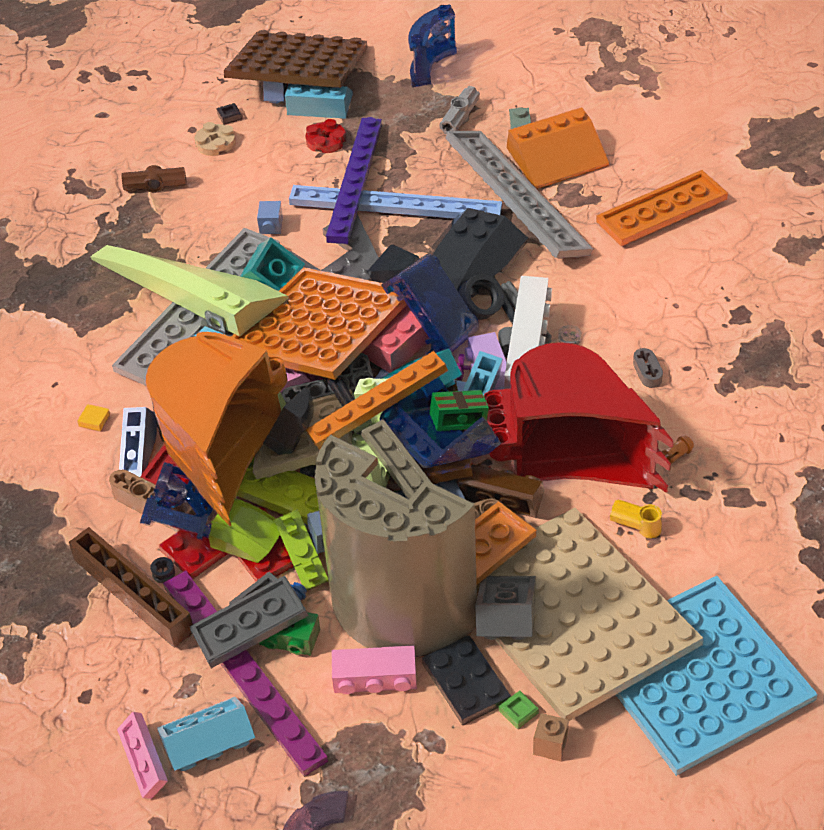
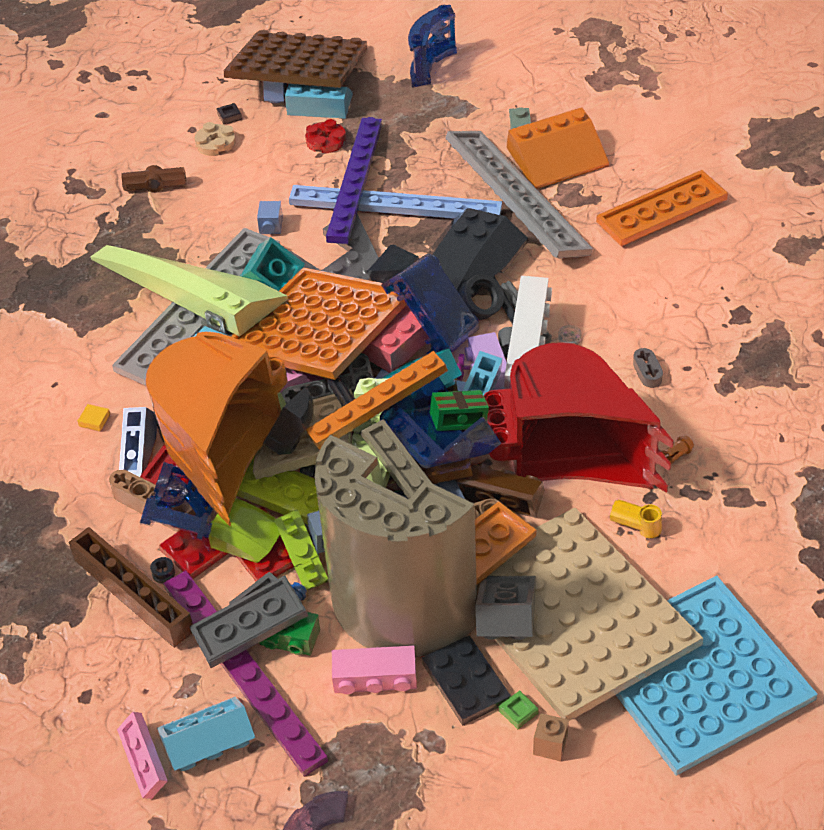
(460, 109): light grey piece -> none

